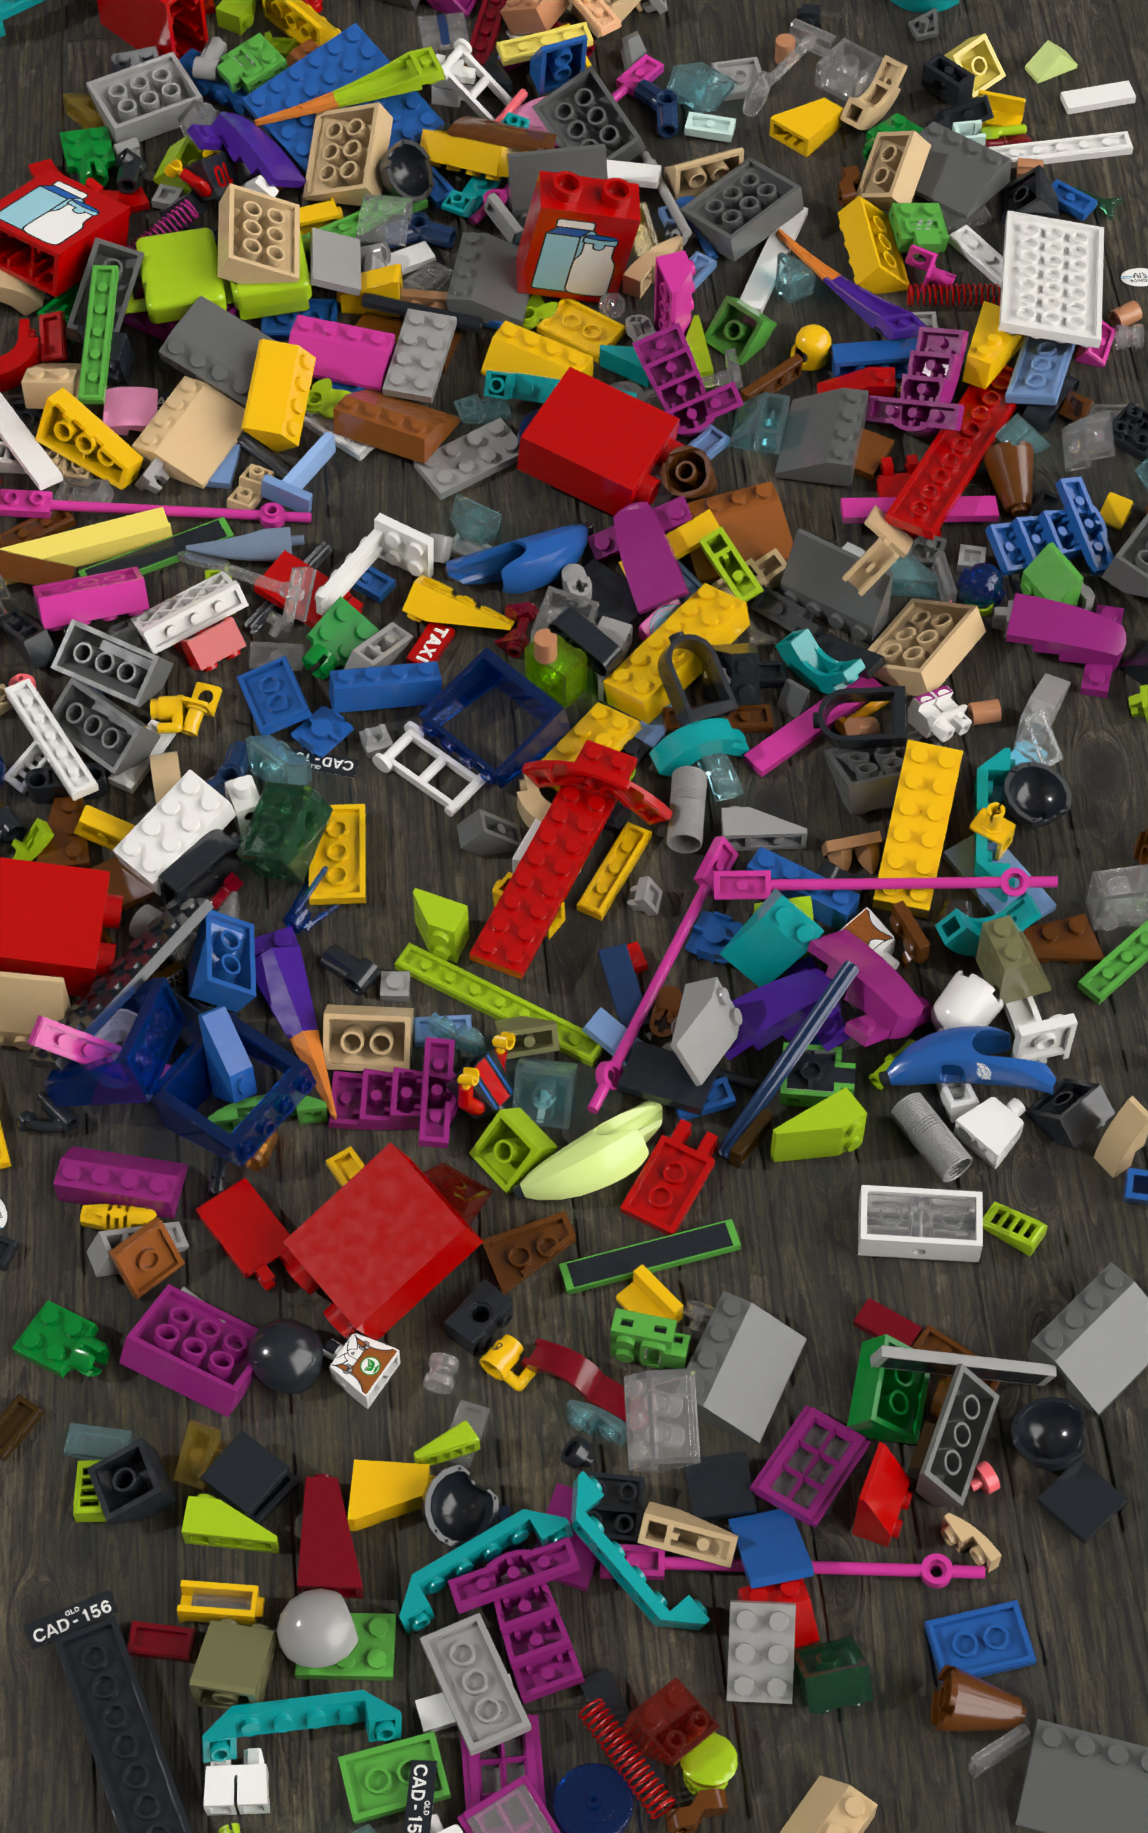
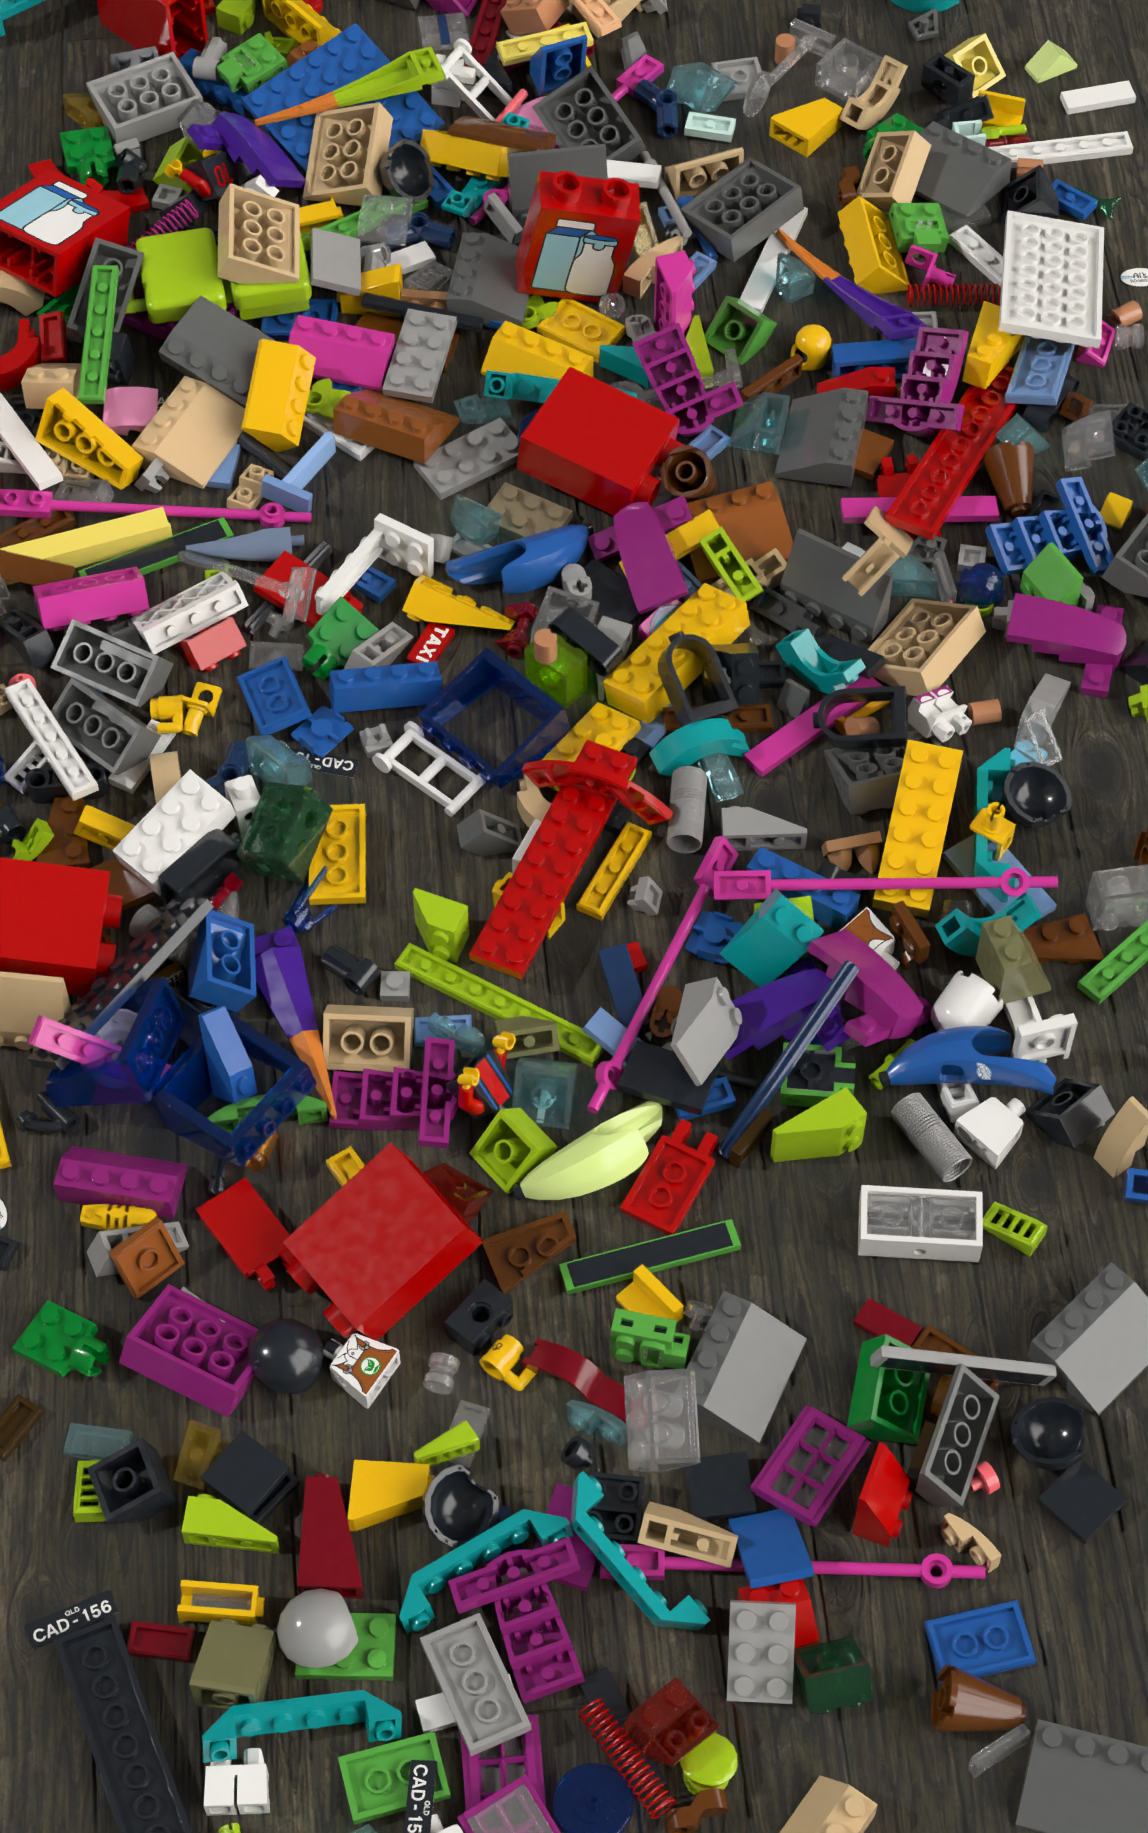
(527, 513): none -> dark tan plate

